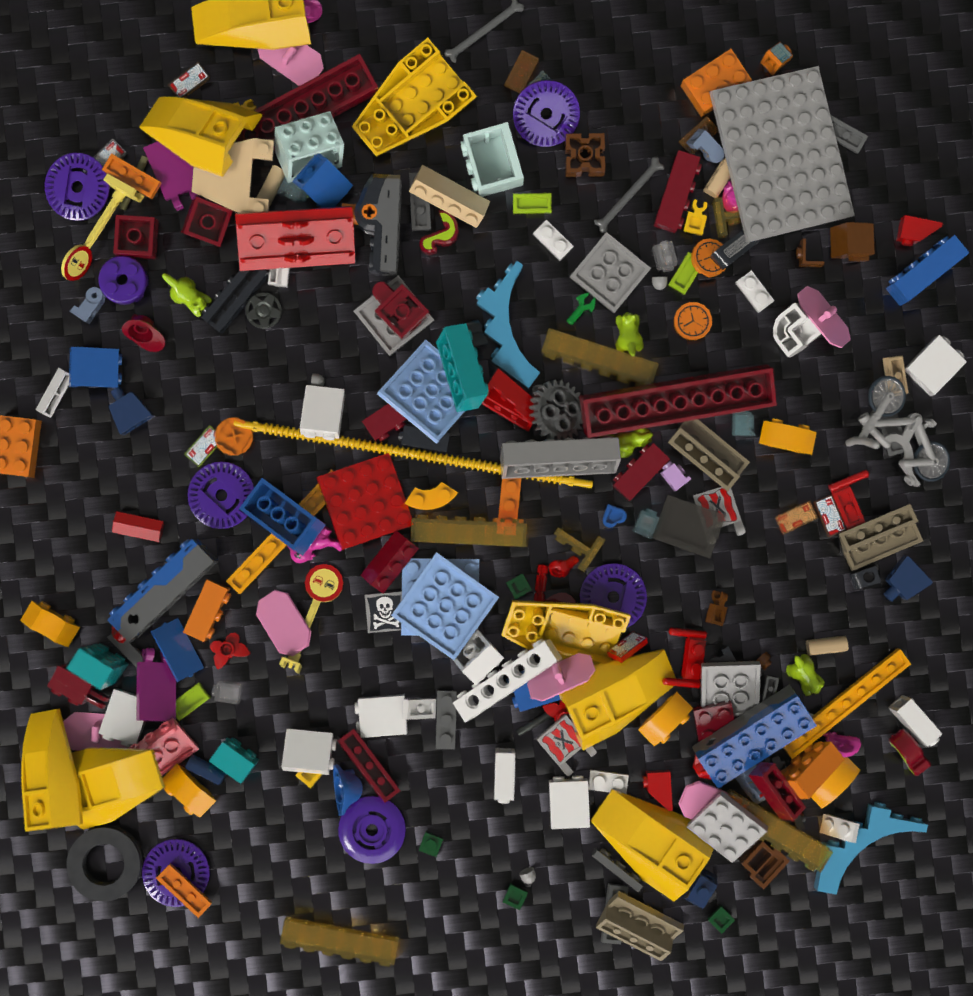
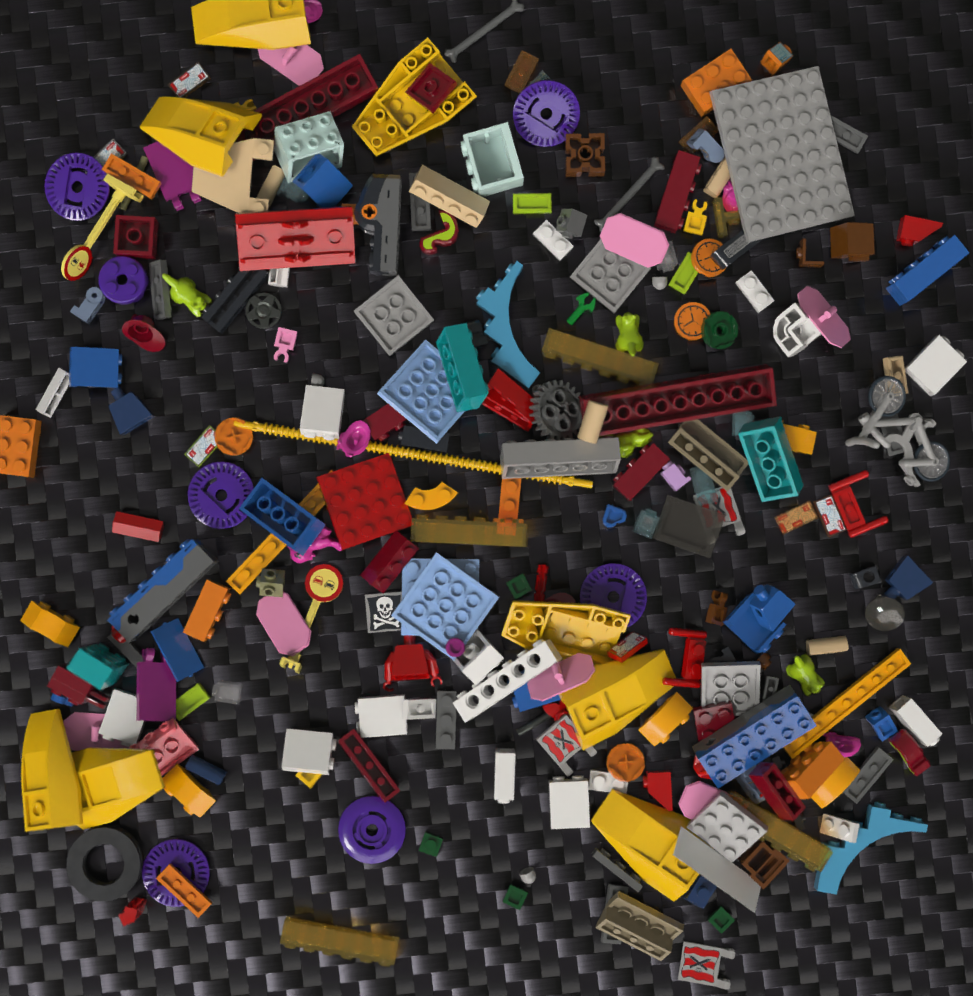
(61, 699): none -> blue tile
(132, 910): none -> red piece
(160, 290): none -> dark grey plate
(206, 221): dark red brick -> none
(228, 649): red animal -> none
(234, 759): teal brick -> none
(271, 582): none -> olive brick
(285, 341): none -> bright pink plate
(347, 788): blue hat -> none
(354, 439): none -> dark pink hat
(398, 308): dark red brick -> none
(410, 663): none -> red torso
(431, 88): none -> dark red plate
(455, 647): none -> magenta tile
(561, 568): red animal -> none
(571, 223): none -> dark grey brick
(579, 548): clear yellow bracket -> none
(592, 422): none -> tan brick
(625, 762): none -> orange tile
(634, 240): none -> bright pink shield
(701, 964): none -> flag
(703, 487): none -> clear light blue plate
(717, 869): none -> white sticker
(728, 330): none -> dark green plate
(746, 627): none -> blue panel
(770, 606): none -> blue torso
(771, 459): none -> teal brick
(869, 773): none -> dark grey plate
(880, 537): dark tan slope -> none
(881, 723): none -> blue bracket
(884, 613): none -> clear smoke dish

